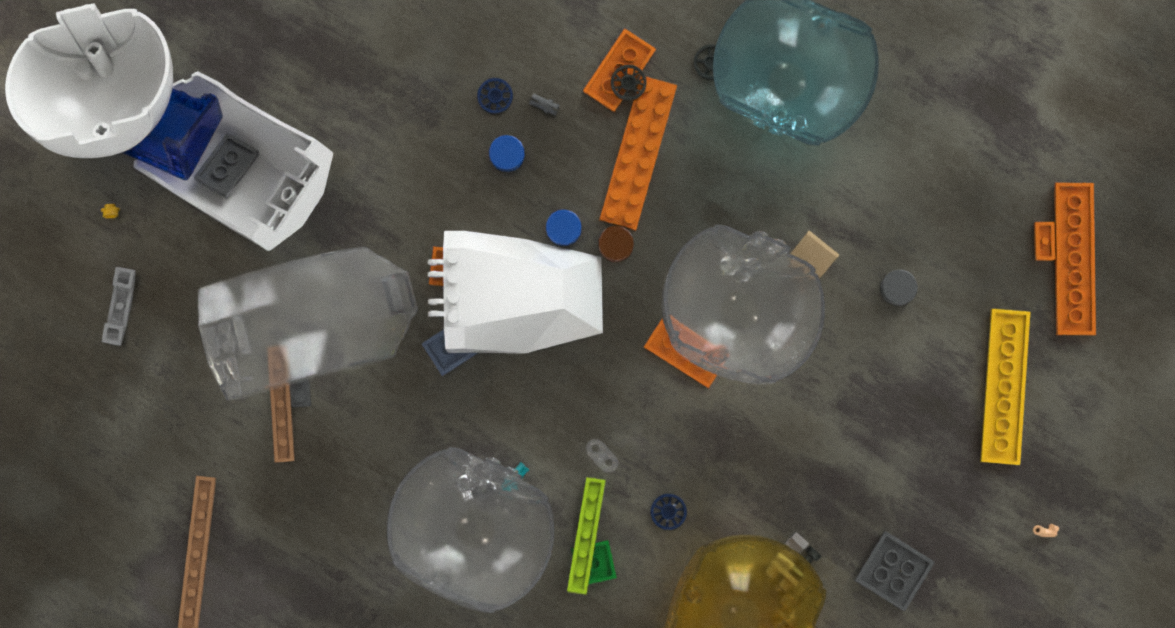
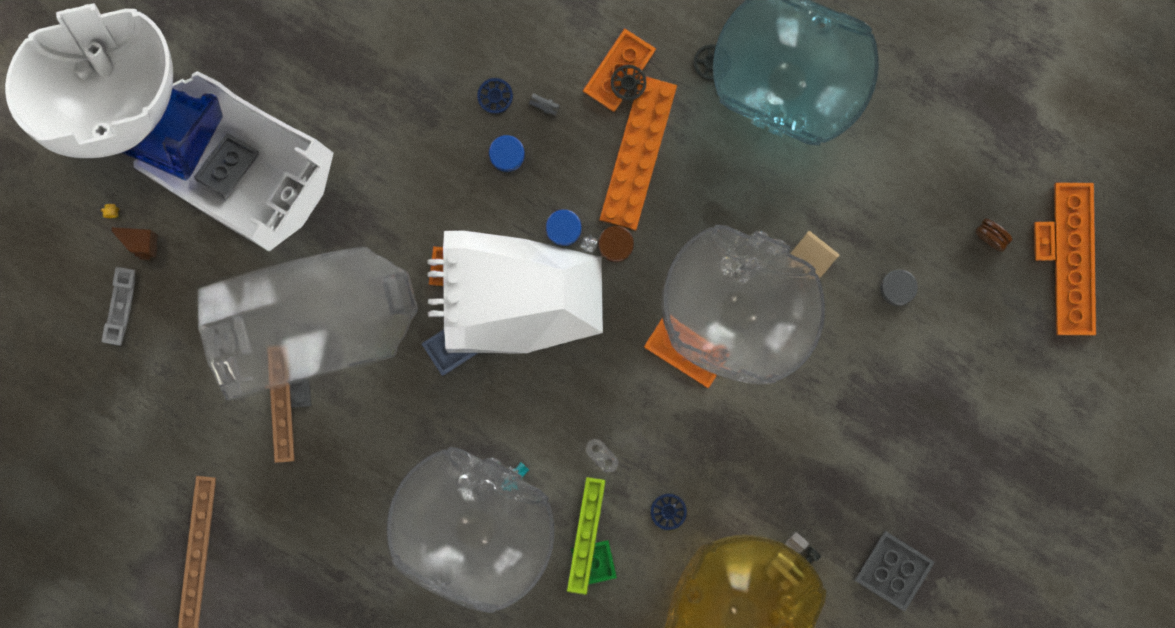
(138, 241): none -> reddish brown slope
(589, 243): none -> clear plate
(994, 235): none -> reddish brown head
(1005, 387): yellow plate -> none
(1043, 532): light nougat arm -> none

